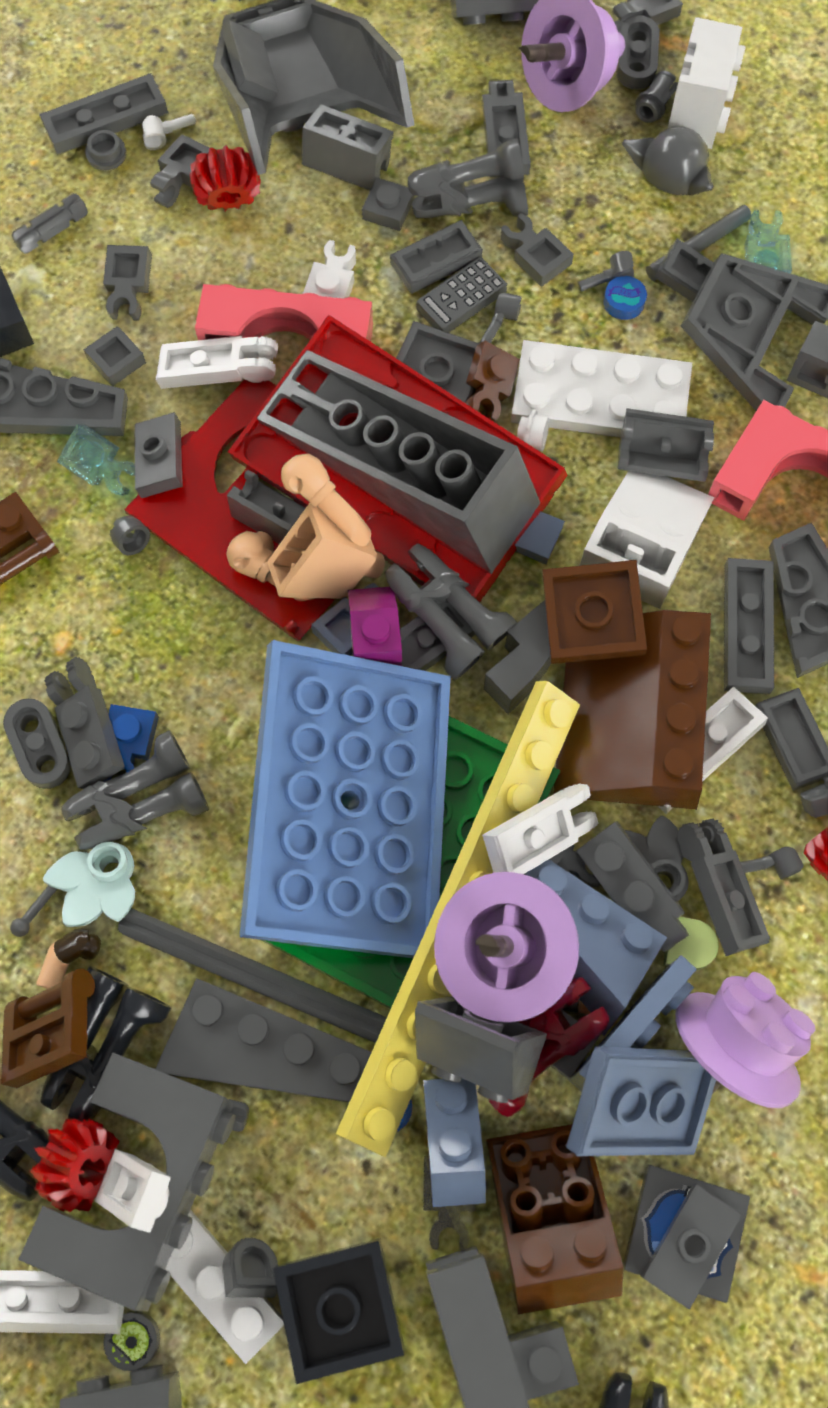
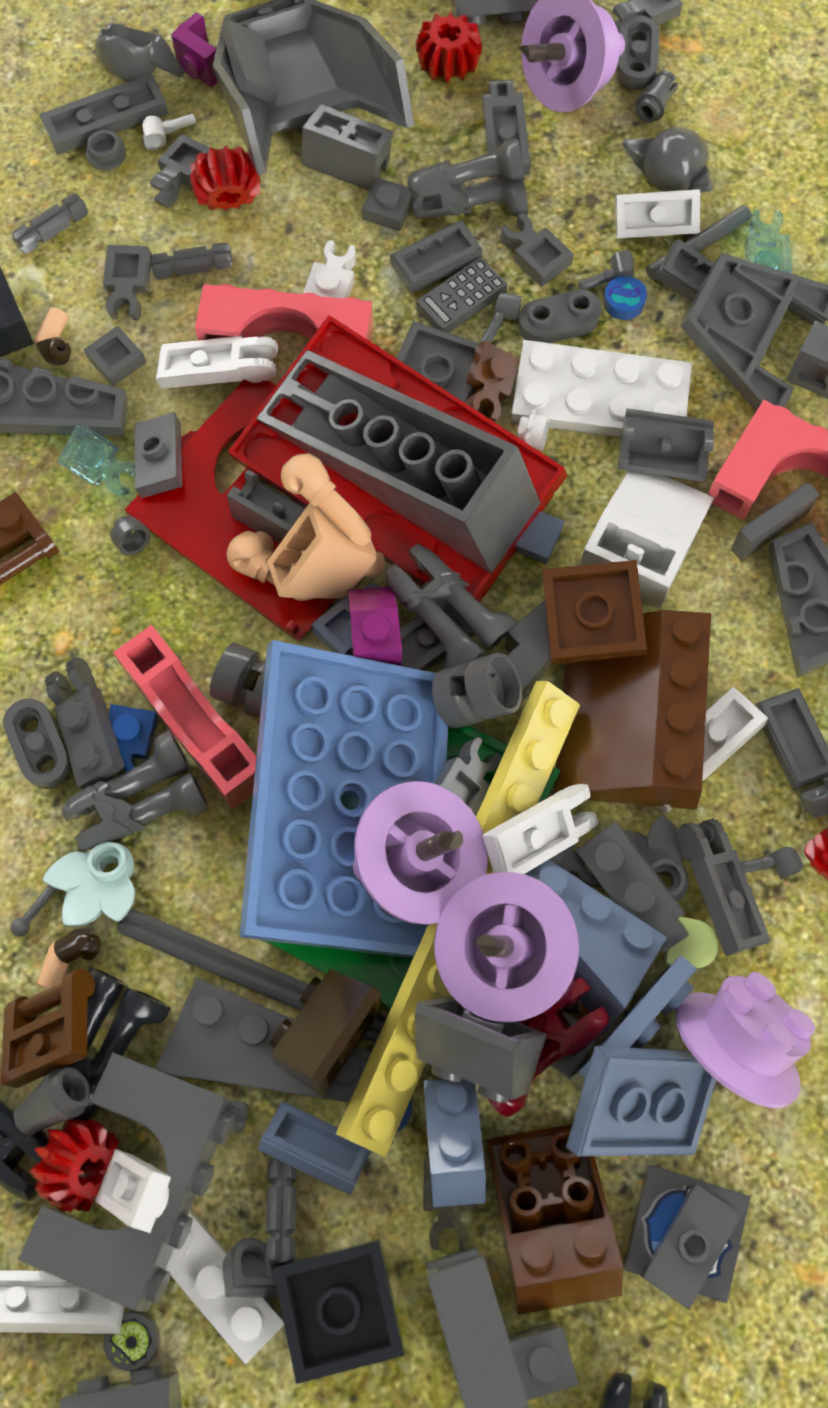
(49, 338): none -> arm
(53, 1101): none -> dark grey cone
(134, 53): none -> dark grey piece
(189, 715): none -> coral arch
(191, 260): none -> dark grey axle
(193, 49): none -> magenta bracket
(236, 678): none -> dark grey wheel
(281, 1213): none -> dark grey axle
(313, 1148): none -> sand blue tile
(326, 1030): none -> dark brown slope
(417, 850): none -> lavender piece
(449, 47): none -> red gear
(465, 774): none -> dark grey plate
(477, 690): none -> dark grey wheel
(561, 315): none -> dark grey plate
(657, 213): none -> white plate
(707, 79): white wedge -> none
(749, 625): dark grey plate -> none
(774, 521): none -> dark grey tile

